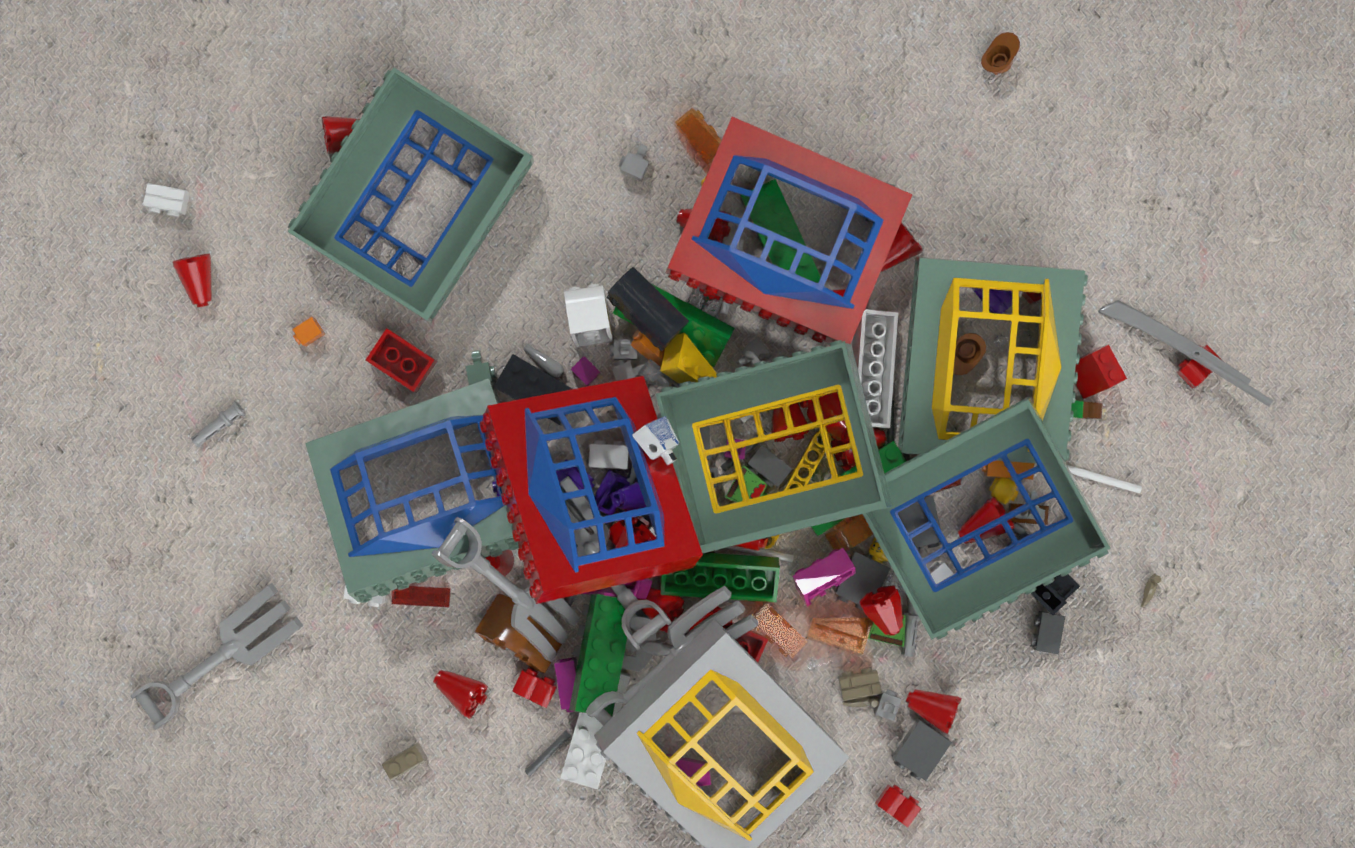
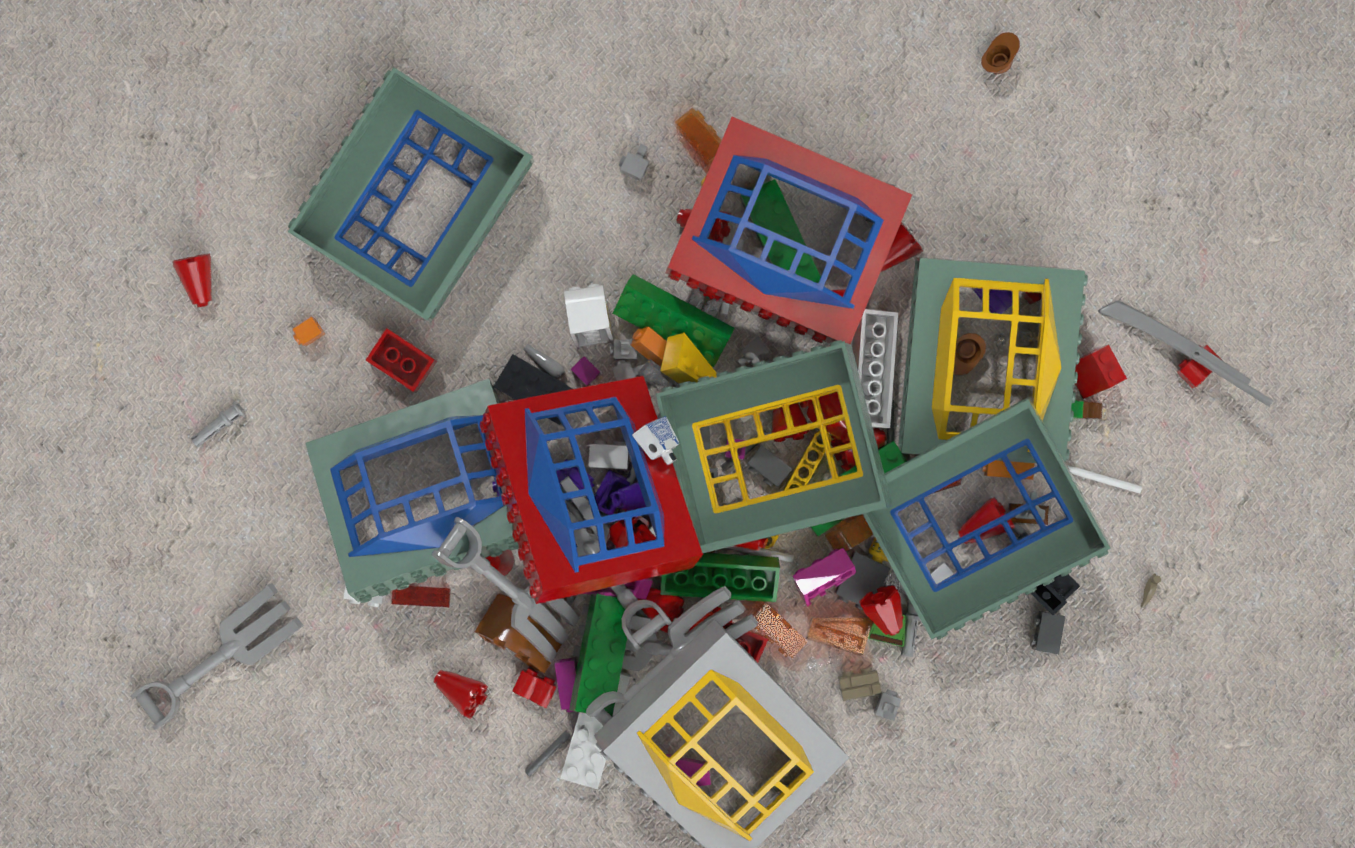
(166, 199): white brick -> none
(335, 131): red cone -> none
(404, 761): dark tan brick -> none
(479, 371): sand green brick -> none
(647, 308): black brick -> none
(754, 486): bright green torso -> none
(862, 702): dark tan bar -> none
(898, 805): red brick -> none
(914, 517): dark grey brick -> none
(921, 750): dark grey brick -> none
(934, 707): red cone -> none
(1004, 490): yellow head -> none

